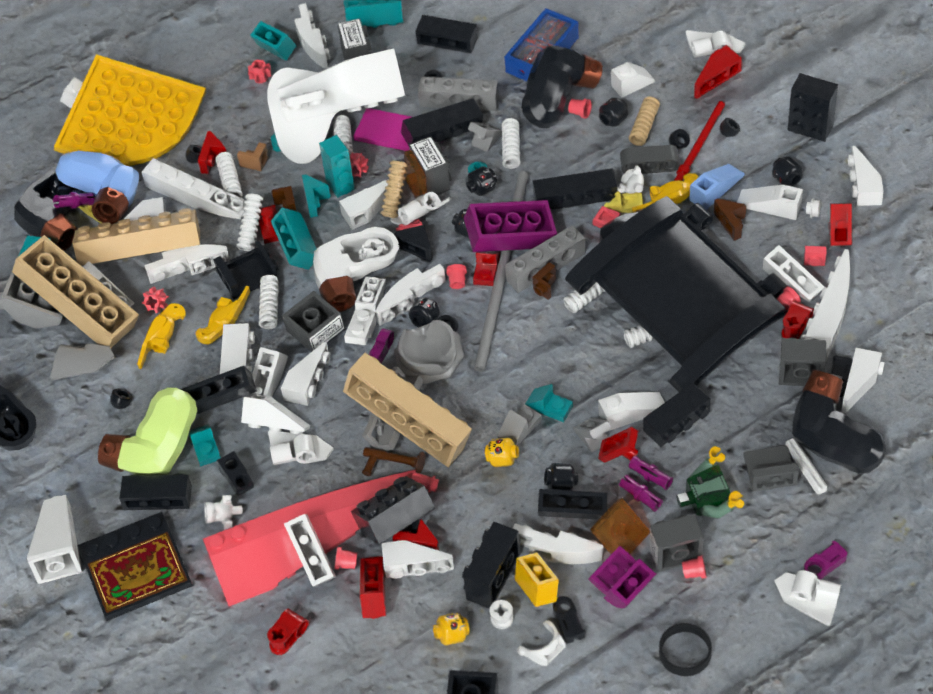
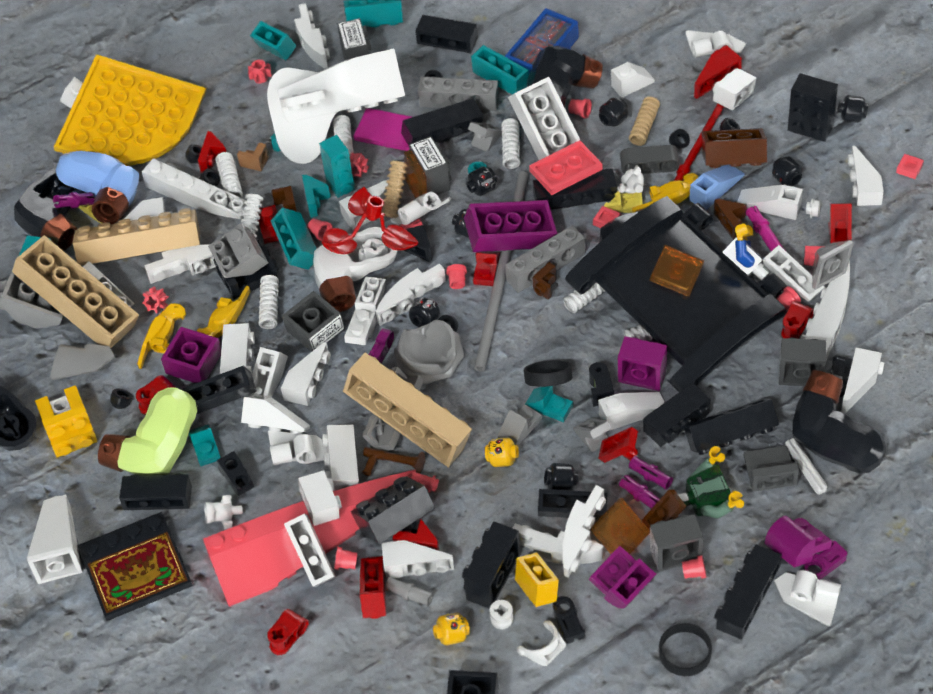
(66, 422): none -> yellow brick
(150, 391): none -> red piece
(191, 355): none -> magenta brick
(210, 173): none -> black piece
(238, 253): none -> light grey slope
(318, 227): none -> coral piece
(319, 497): none -> white brick
(340, 455): none -> white brick
(368, 207): none -> red plant
(409, 591): none -> light grey pin
(496, 67): none -> teal brick
(543, 118): none -> white brick
(548, 373): none -> black tyre
(565, 167): none -> coral plate
(576, 535): none -> white slope
(601, 381): none -> black leg
(642, 363): none -> magenta brick
(665, 509): none -> reddish brown slope
(676, 270): none -> clear orange plate
(731, 425): none -> black brick
(734, 89): none -> white brick
(734, 147): none -> reddish brown brick
(744, 255): none -> torso
(748, 591): none -> black brick
(762, 227): none -> dark pink pin
(796, 540): none -> magenta brick
(831, 262): none -> light grey slope
(853, 108): none -> black head
(910, 166): none -> coral plate

